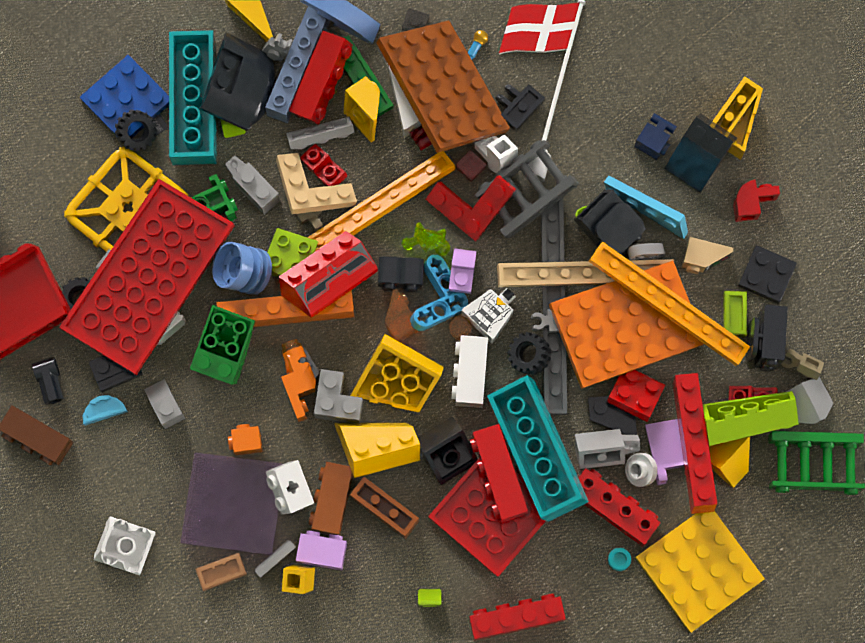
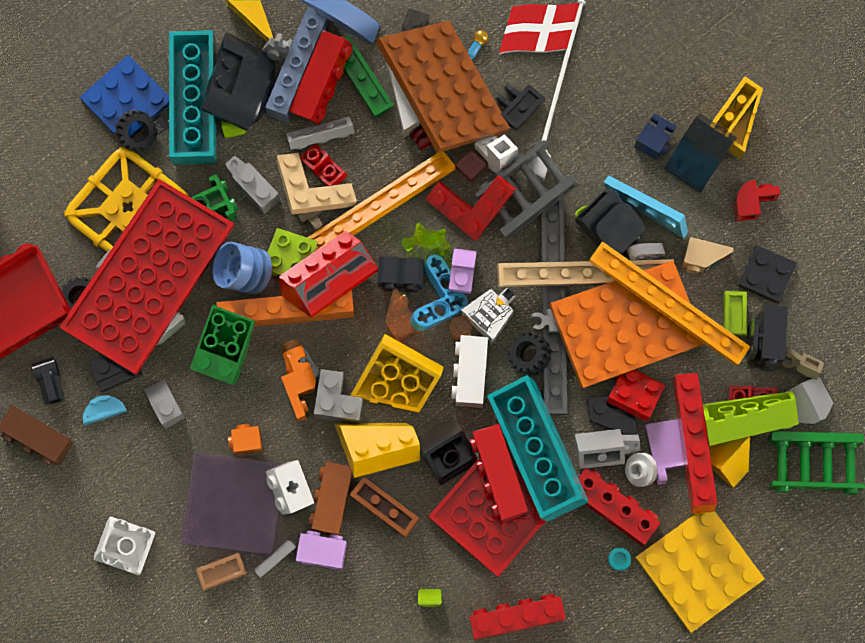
(298, 579): yellow brick -> none
(362, 106): yellow slope -> none

